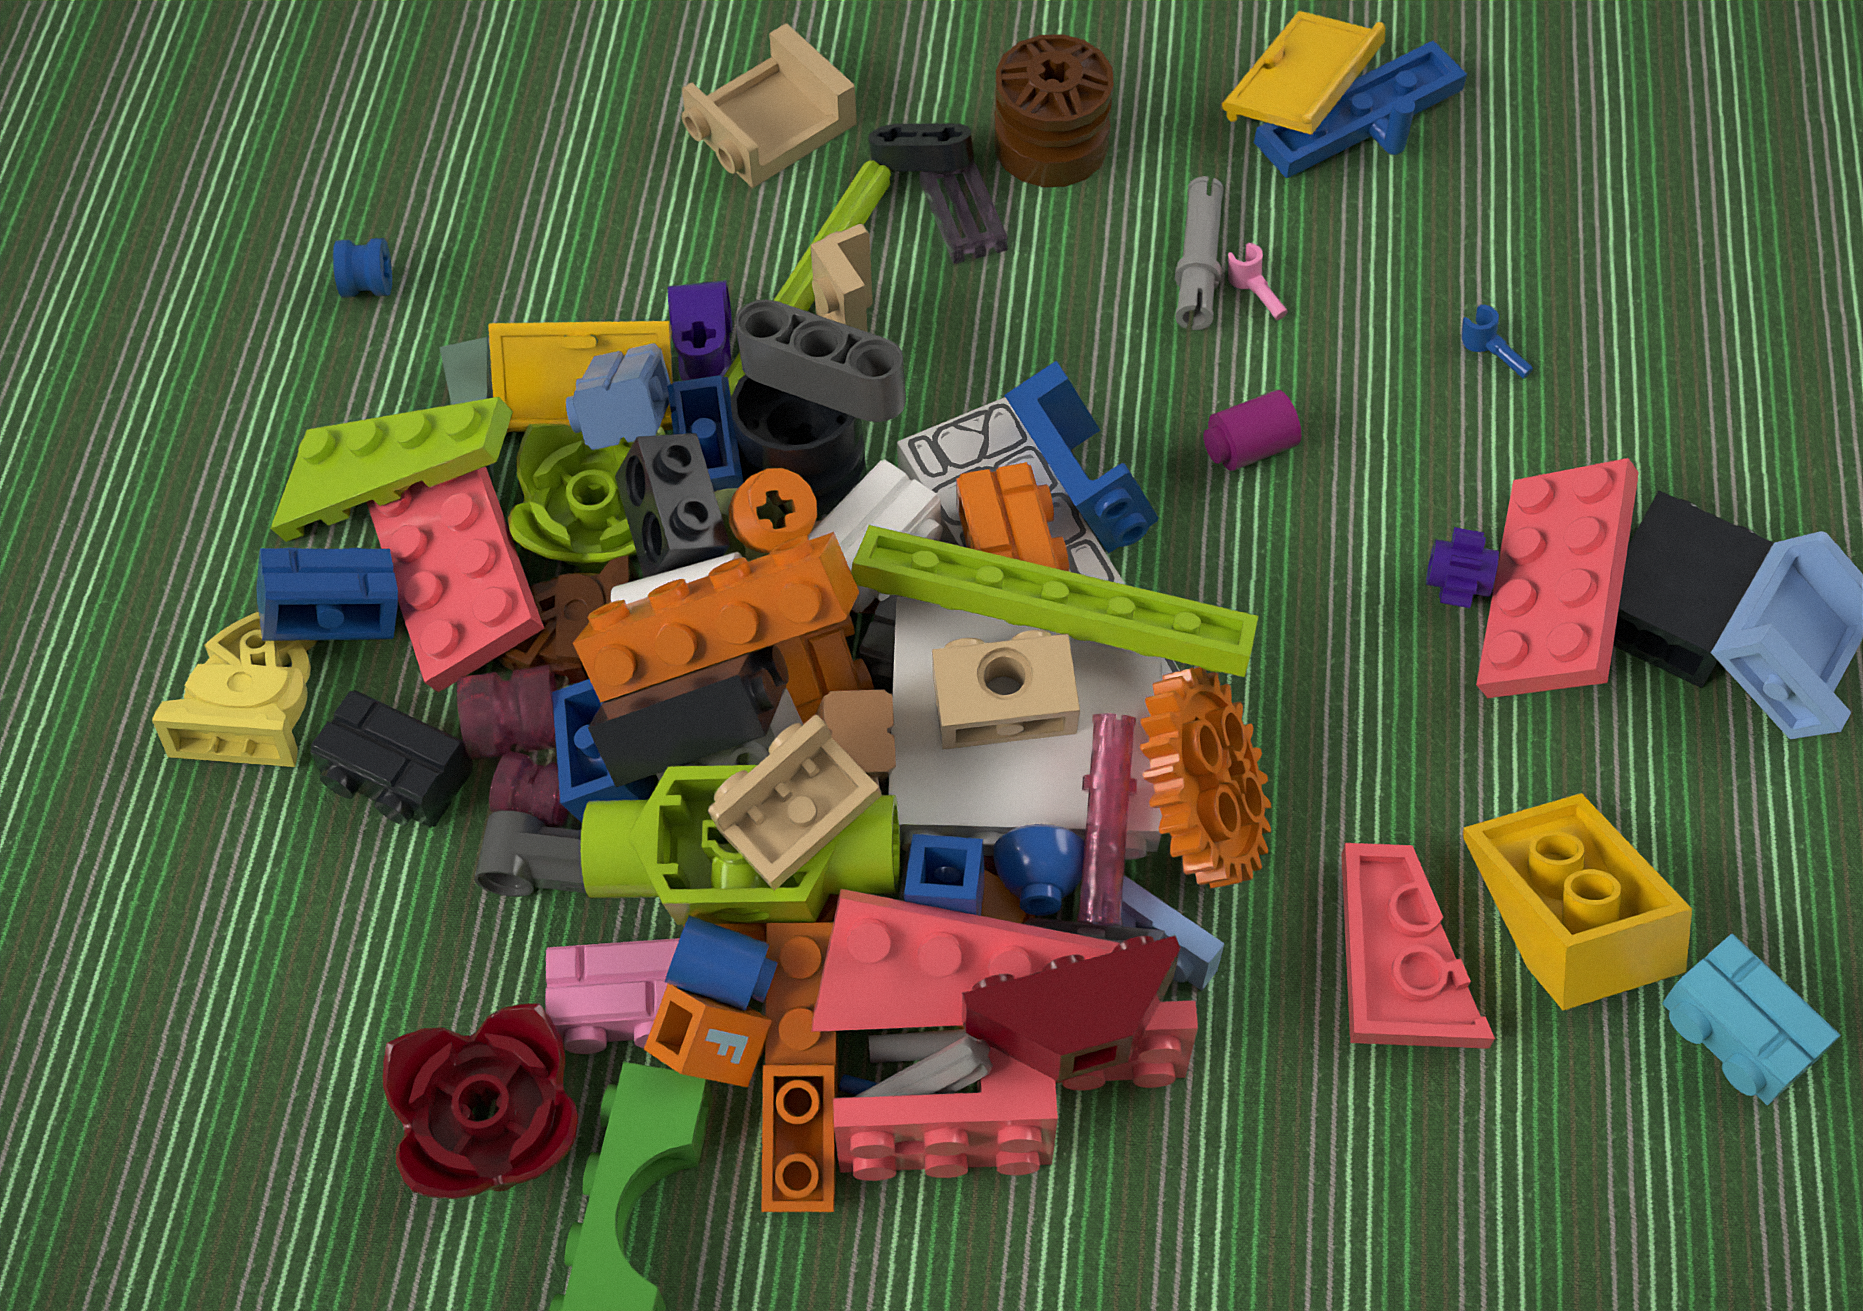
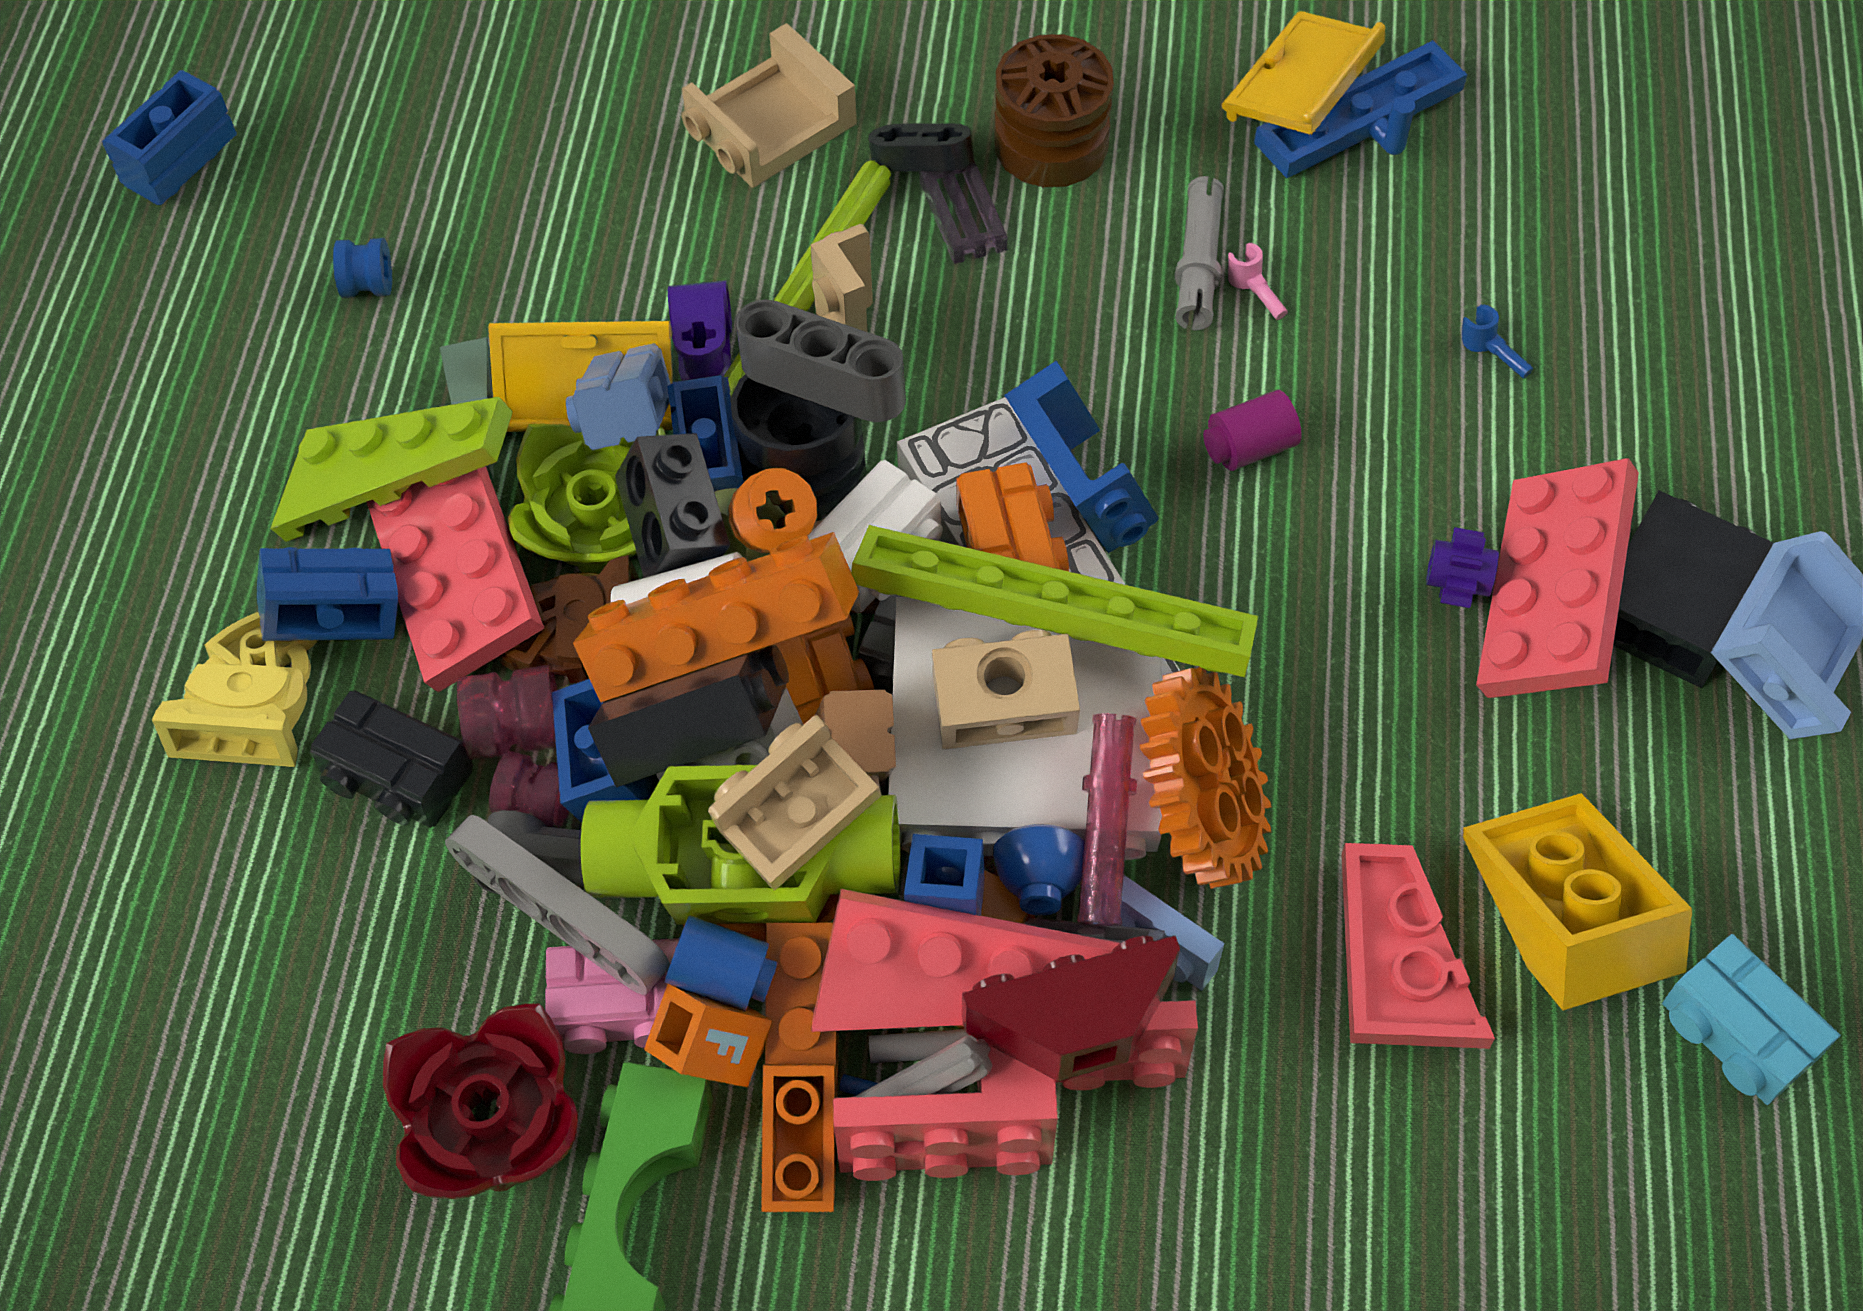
(169, 137): none -> blue brick
(558, 904): none -> light grey beam

